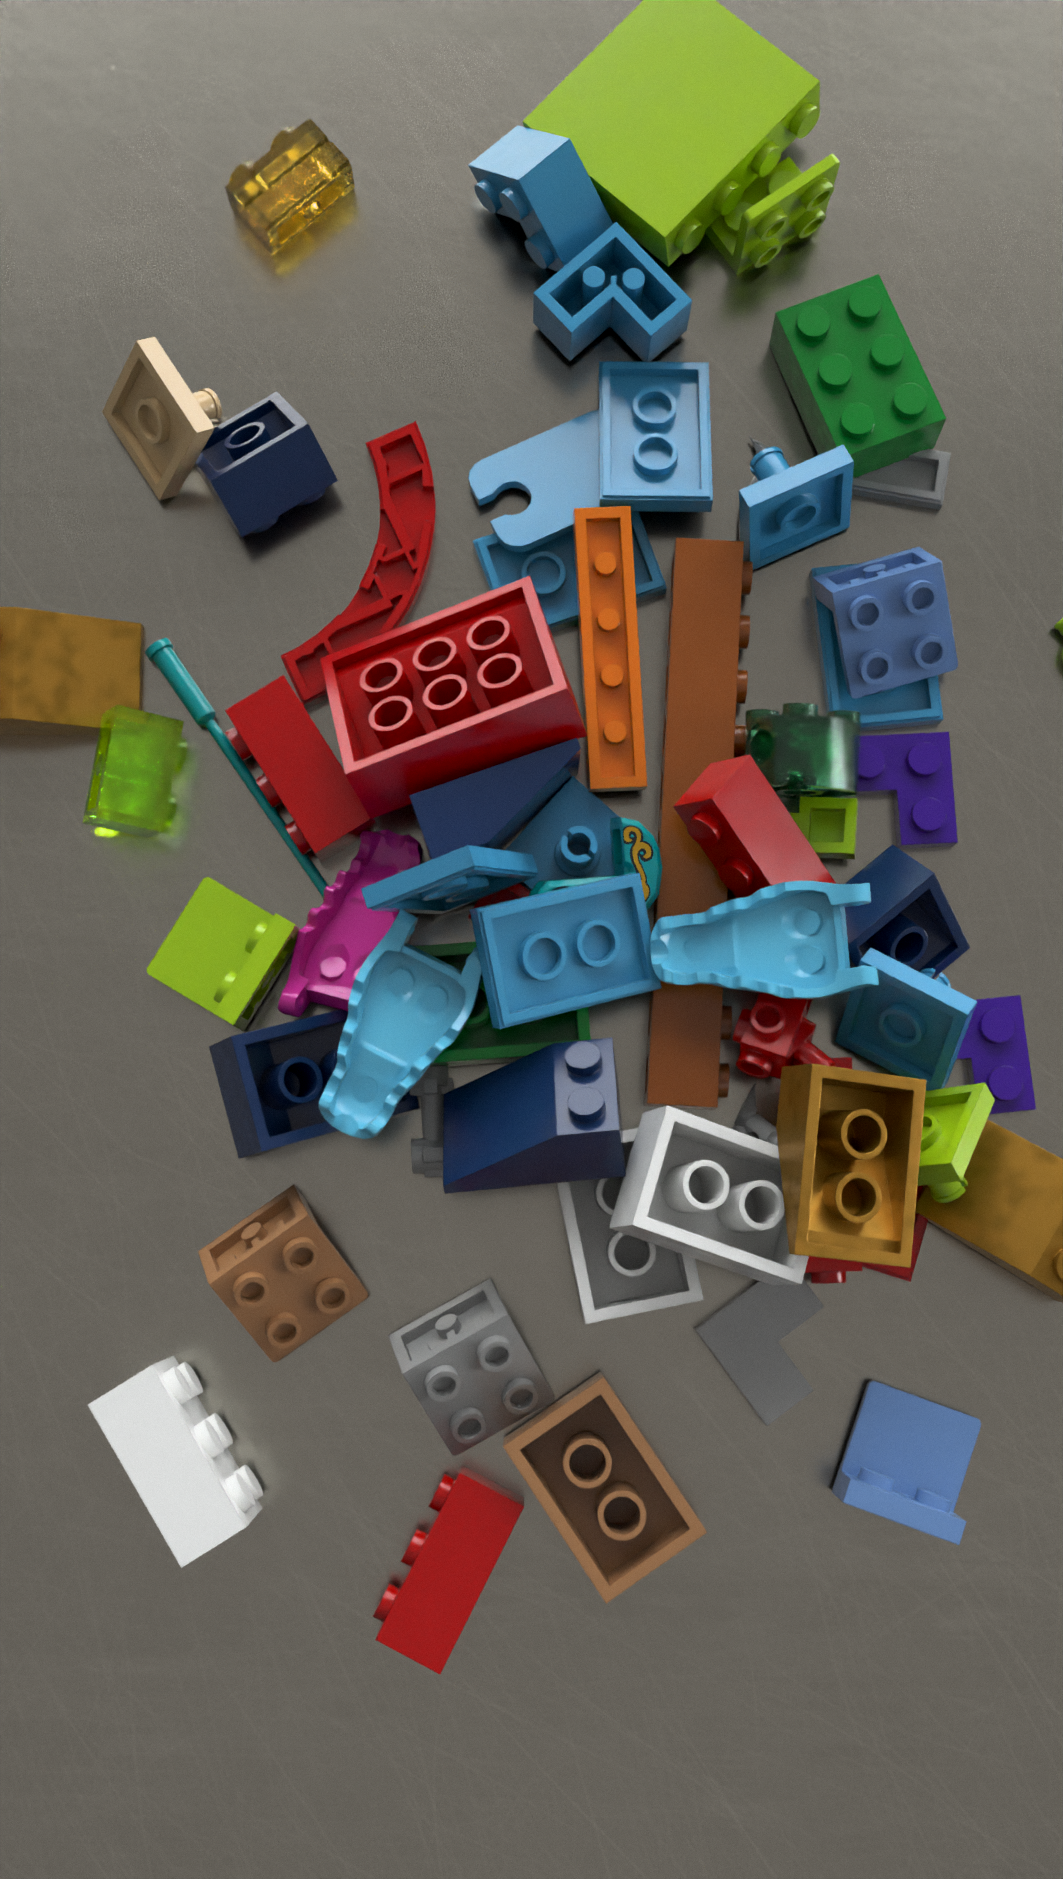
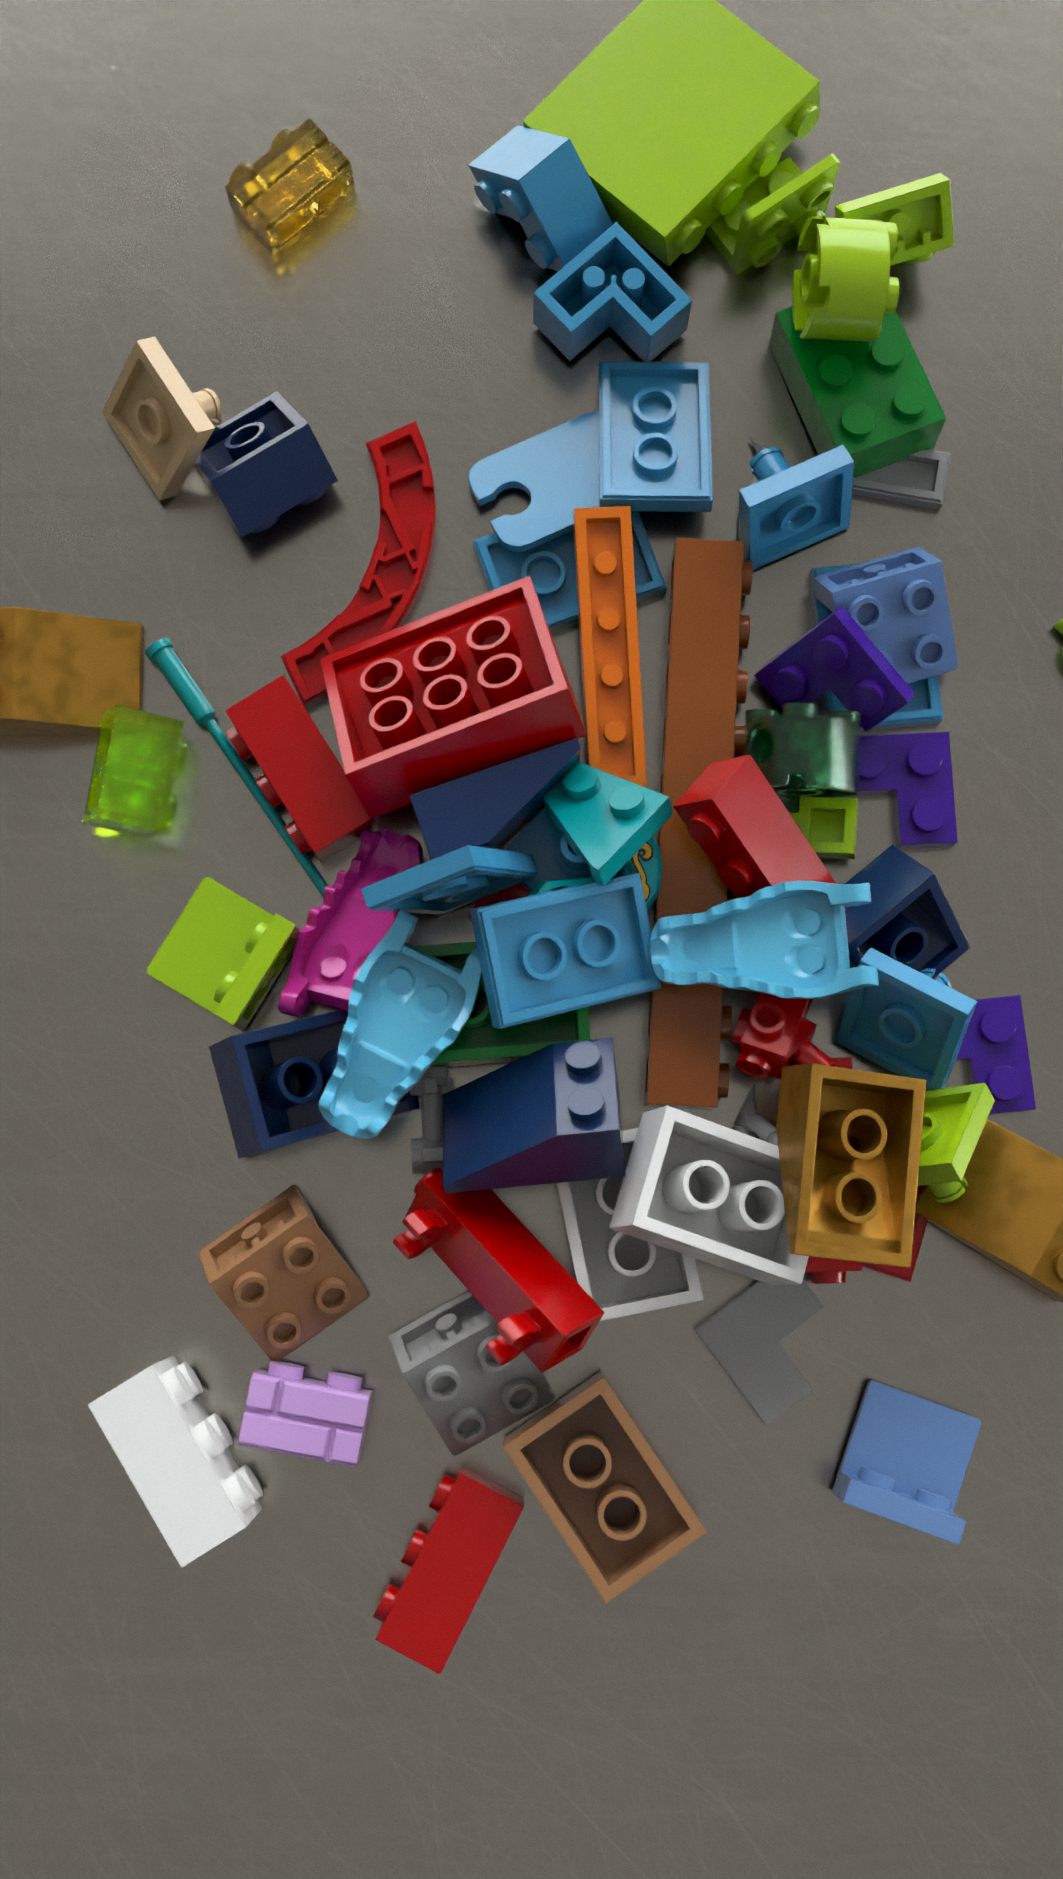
(306, 1414): none -> lavender brick
(504, 1269): none -> red brick
(605, 817): none -> teal wing
(841, 659): none -> dark purple plate
(844, 279): none -> lime brick
(920, 213): none -> lime bracket

